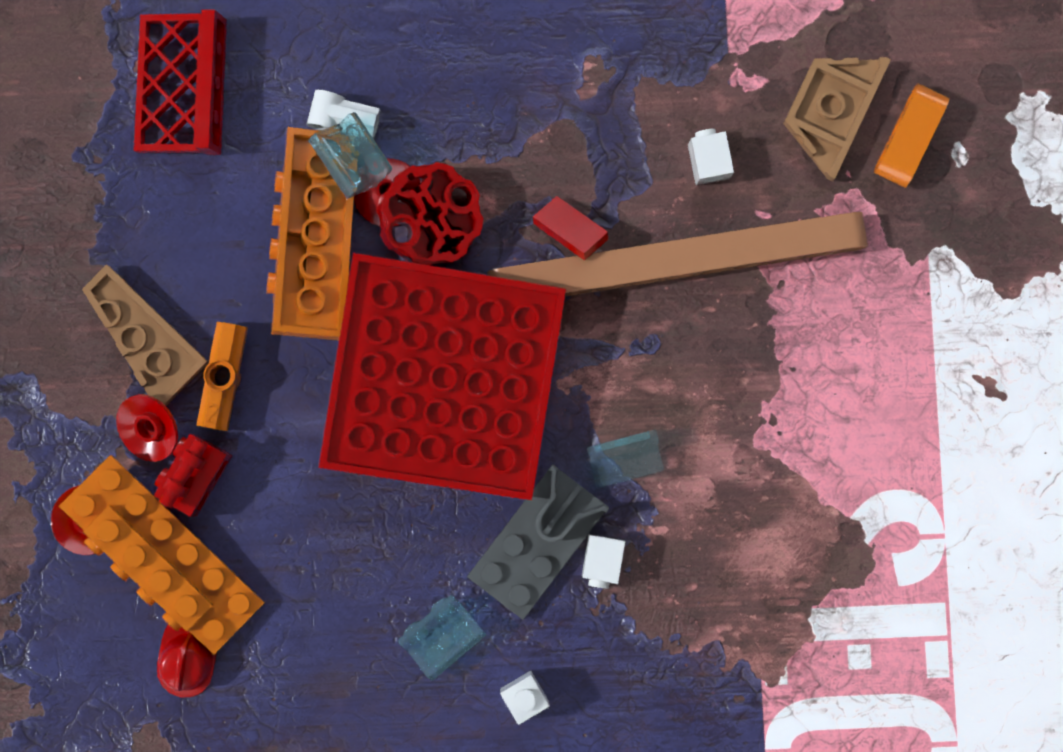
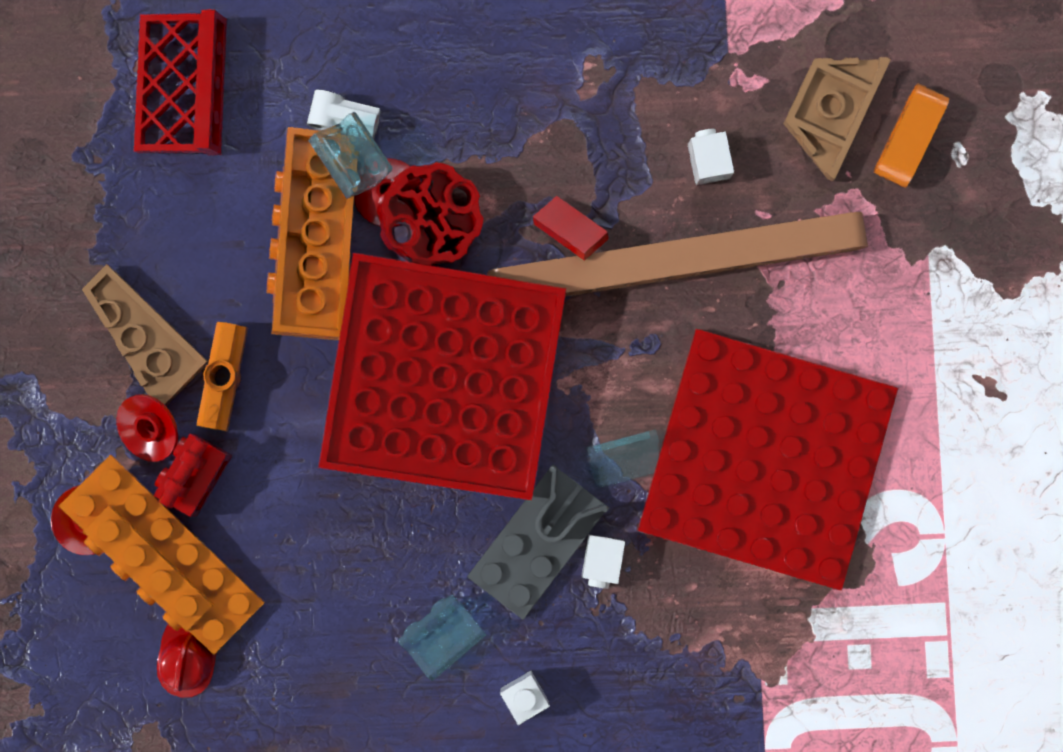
(768, 459): none -> red plate

